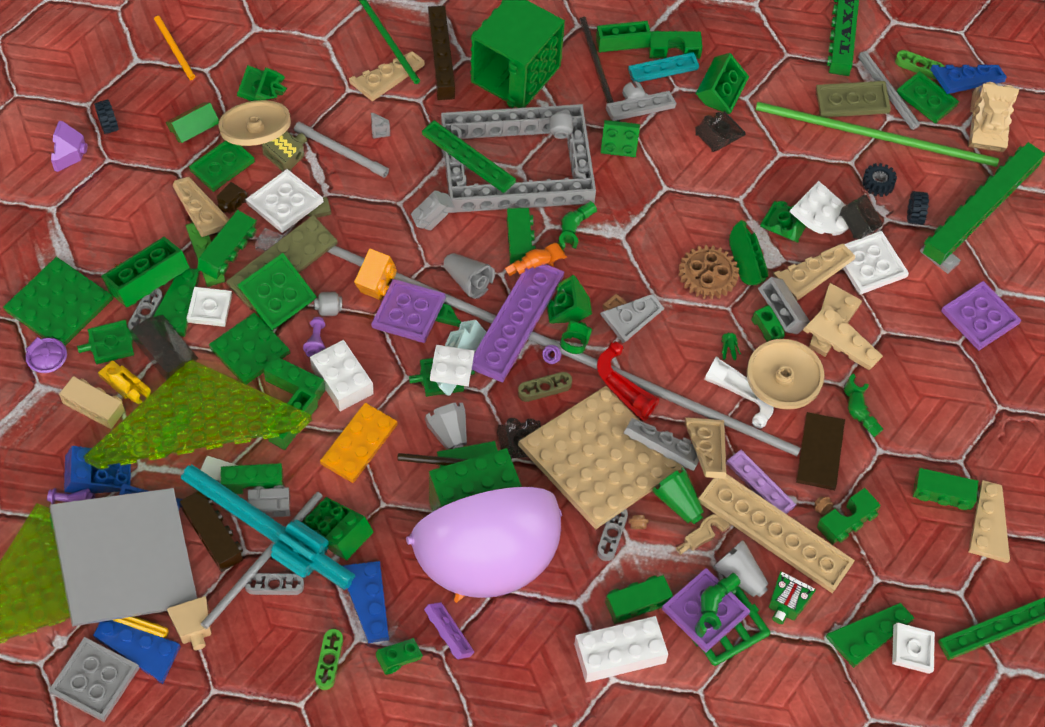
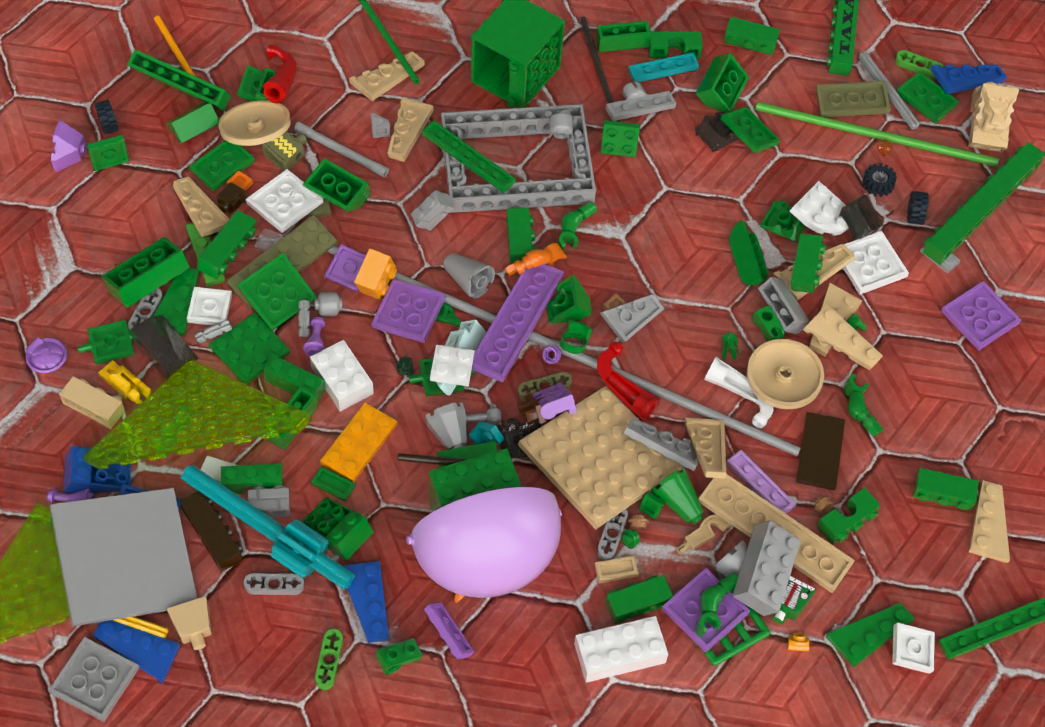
(58, 302): green plate -> none
(108, 152): none -> green tile
(179, 80): none -> green brick
(213, 331): none -> light grey axle
(241, 180): none -> orange plate
(255, 567): light grey piece -> none
(280, 84): none -> red animal
(304, 318): none -> light grey axle
(333, 484): none -> green tile
(338, 186): none -> green slope
(345, 267): none -> medium lavender tile
(405, 366): none -> clear green plate
(407, 129): none -> tan wing
(441, 53): dark brown arch -> none
(485, 432): none -> teal bracket
(492, 416): none -> light grey piece
(547, 404): none -> medium lavender hips
(616, 569): none -> tan tile
(630, 538): none -> green plate
(651, 505): none -> green plate
(708, 272): medium nougat gear -> none
(750, 129): none -> green tile
(751, 35): none -> green brick
(766, 568): none -> light grey brick
(798, 642): none -> light orange plate
(808, 263): none -> green brick
(856, 323): none -> green plate
(885, 147): none -> clear orange plate

